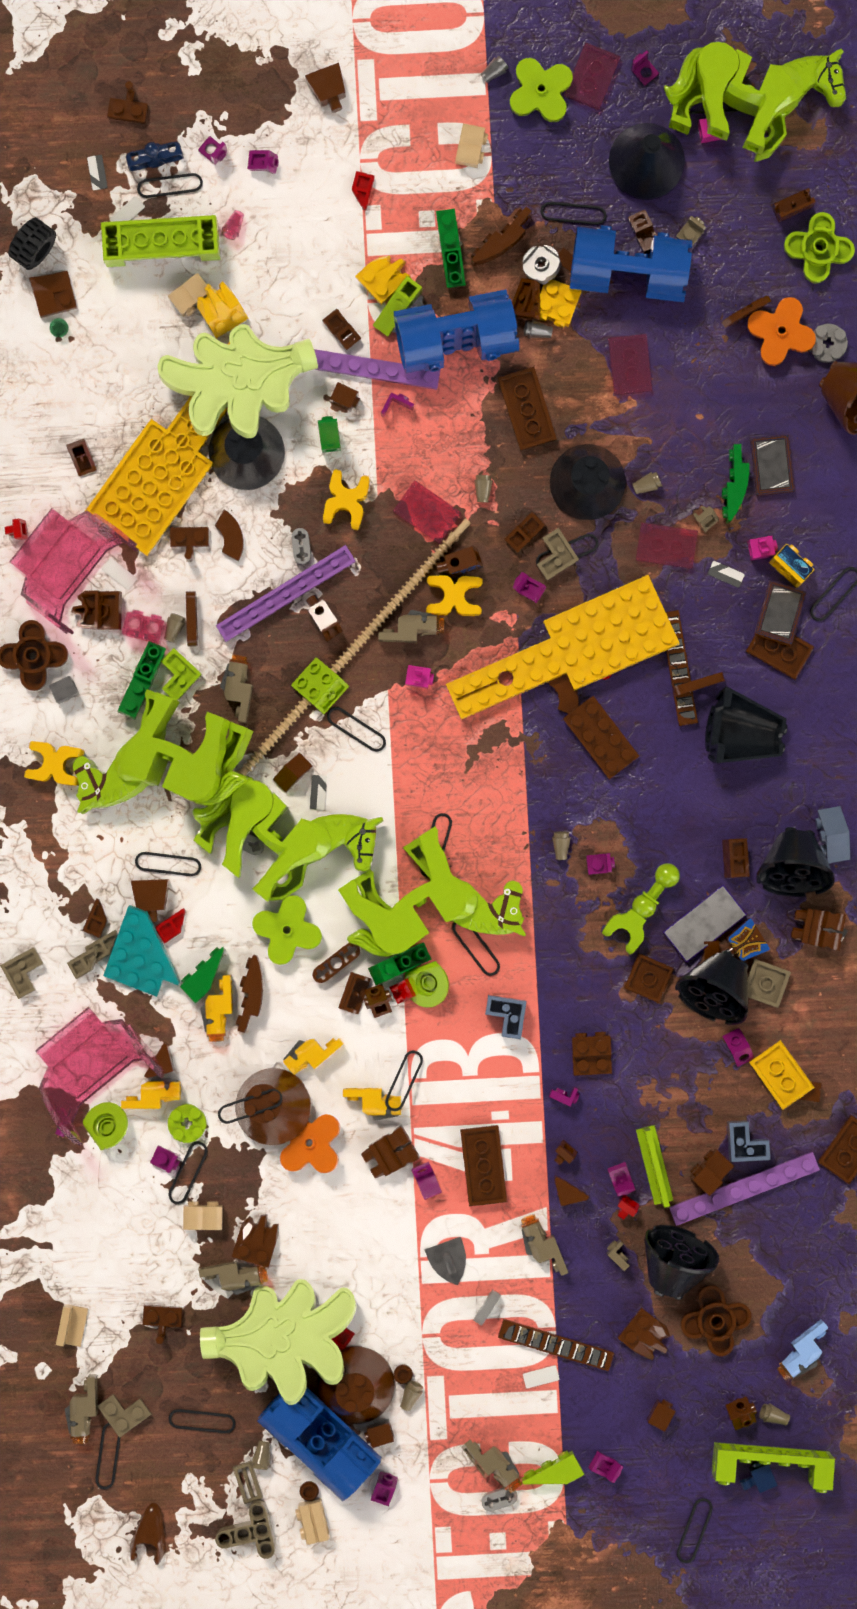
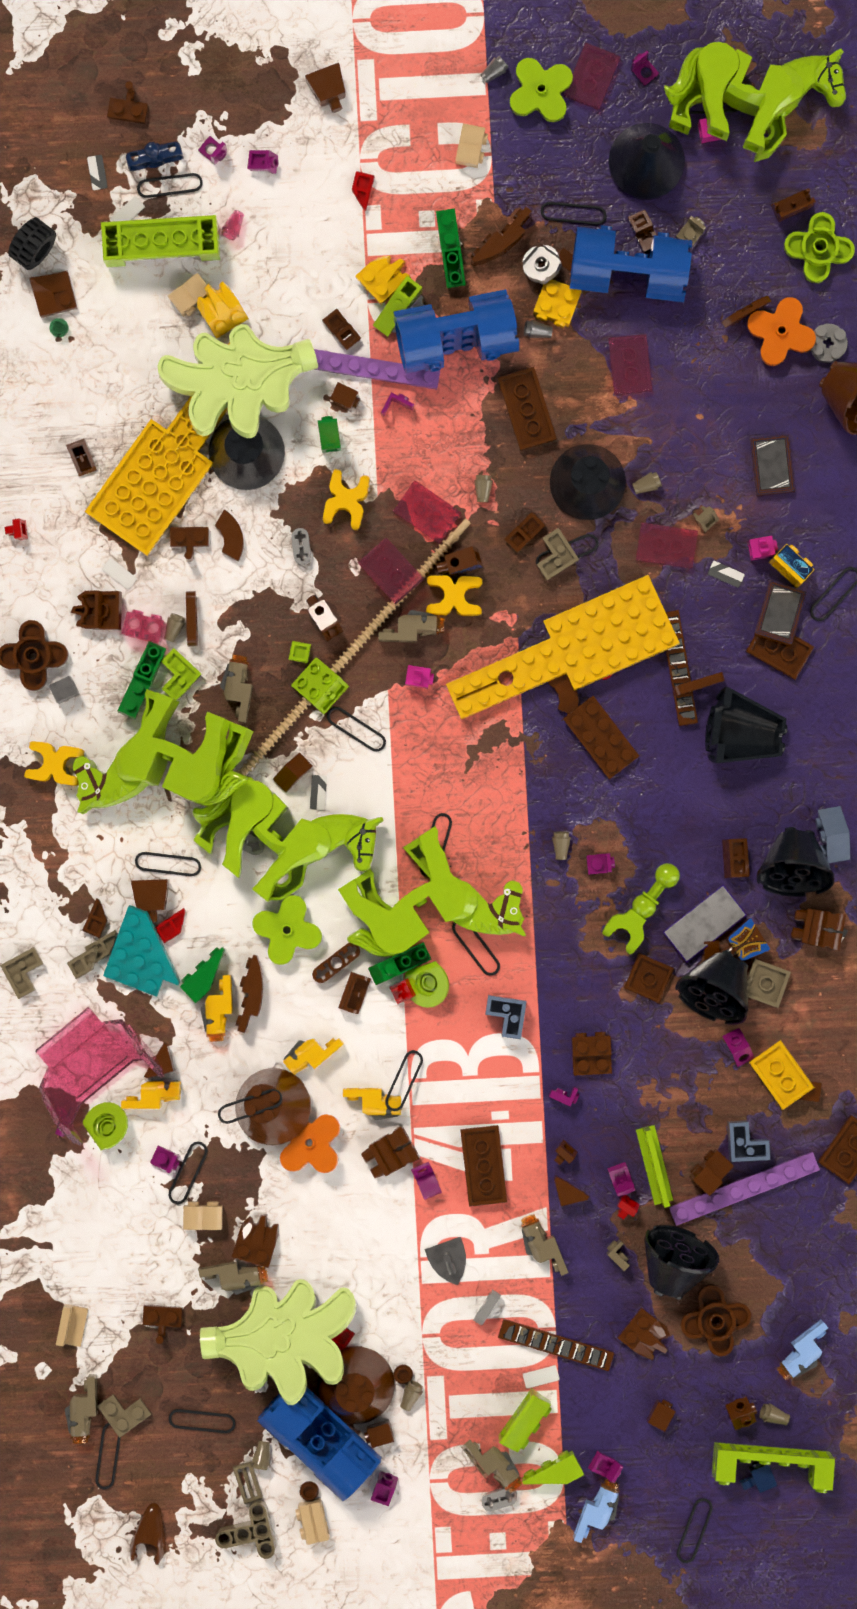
(61, 557): clear pink piece -> none
(193, 1114): lime plate -> none
(285, 593): medium lavender plate -> none
(299, 652): none -> lime tile
(378, 1000): reddish brown brick -> none
(390, 570): none -> clear pink tile
(525, 1421): none -> lime slope
(527, 299): reddish brown wing -> none
(528, 587): magenta bracket -> none
(598, 1512): none -> light blue plate
(735, 490): green slope -> none

